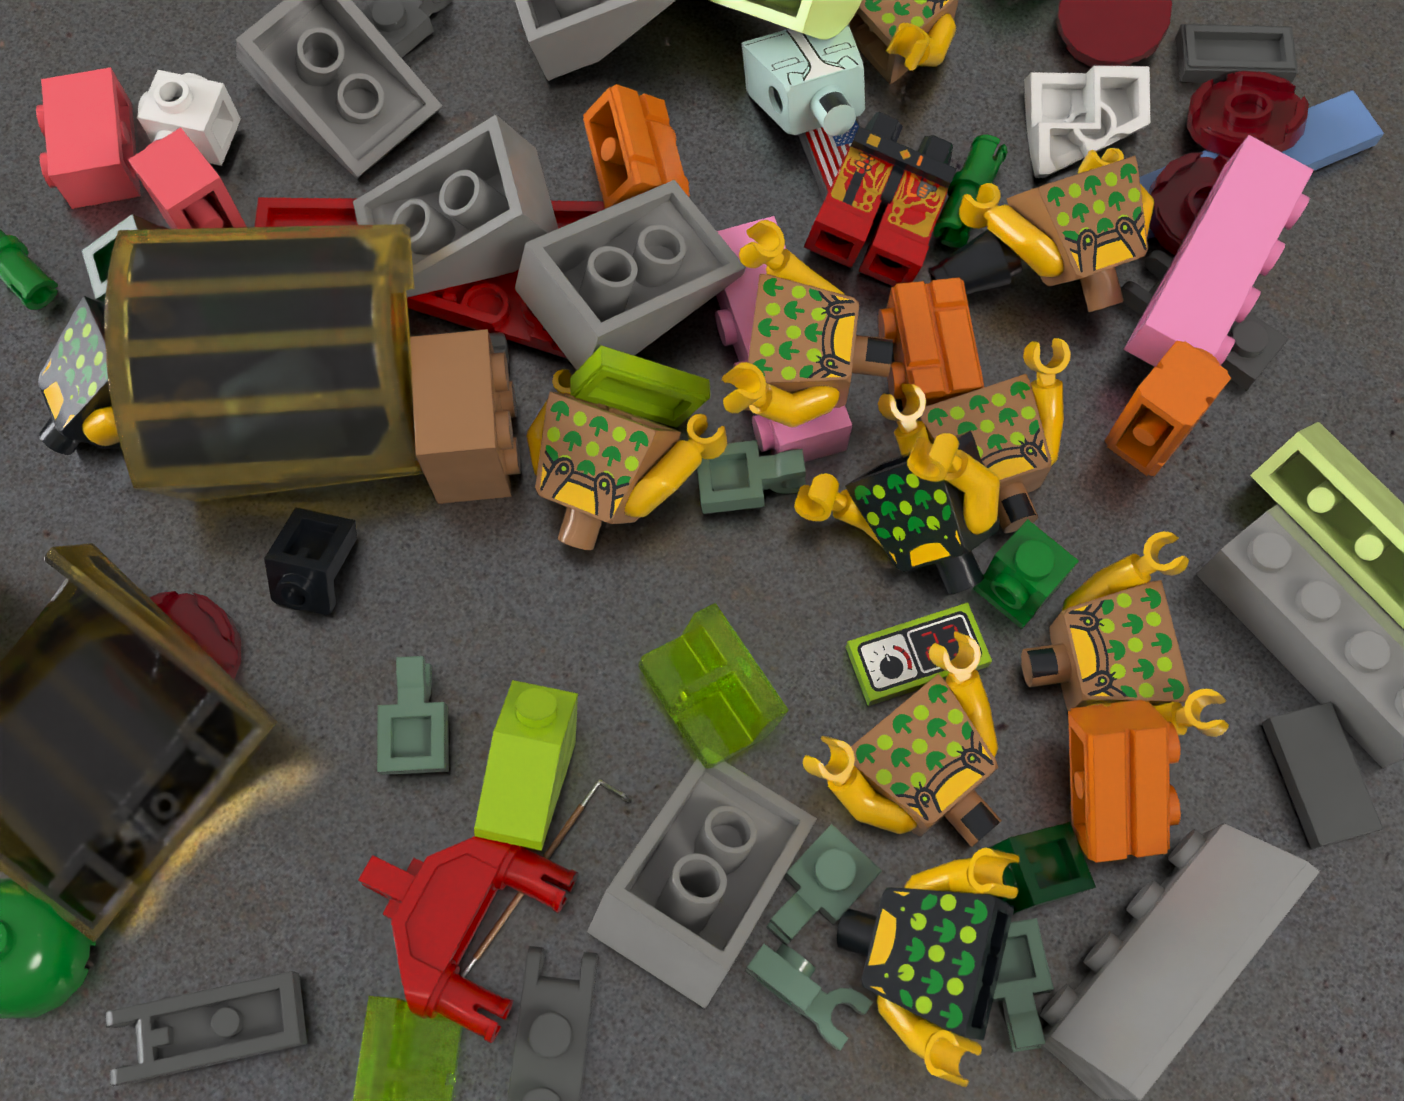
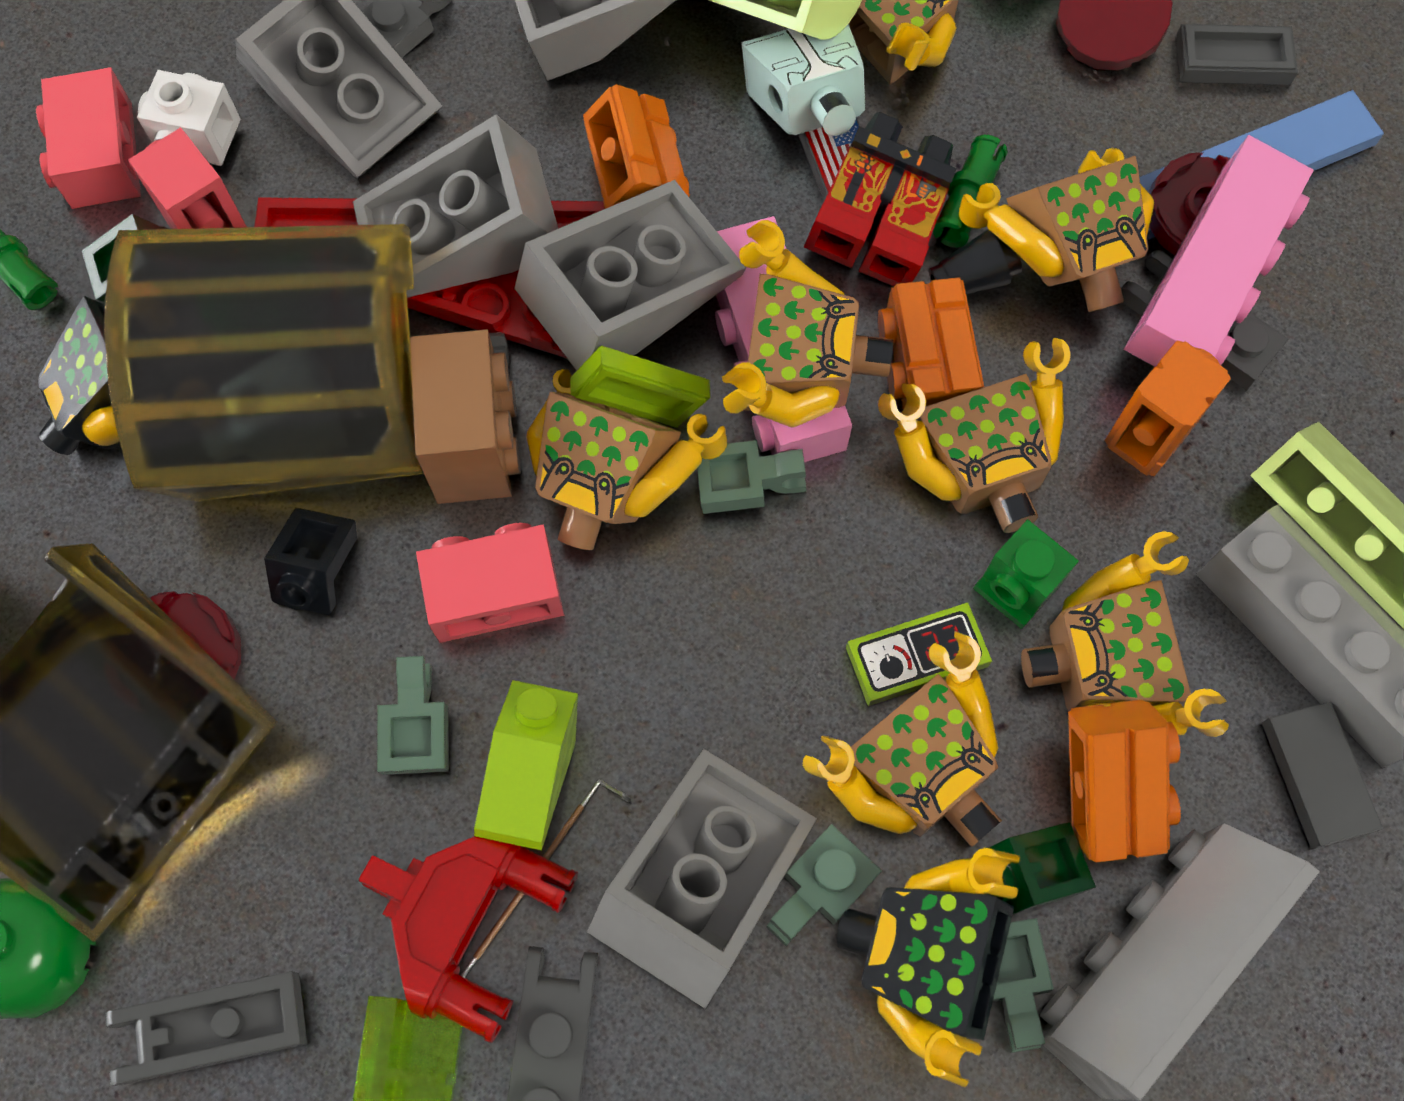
(489, 582): none -> coral brick
(713, 688): clear neon green panel -> none
(788, 978): sand green plate -> none
(918, 507): torso -> none
(1082, 112): white slope -> none
(1244, 106): dark red tile -> none

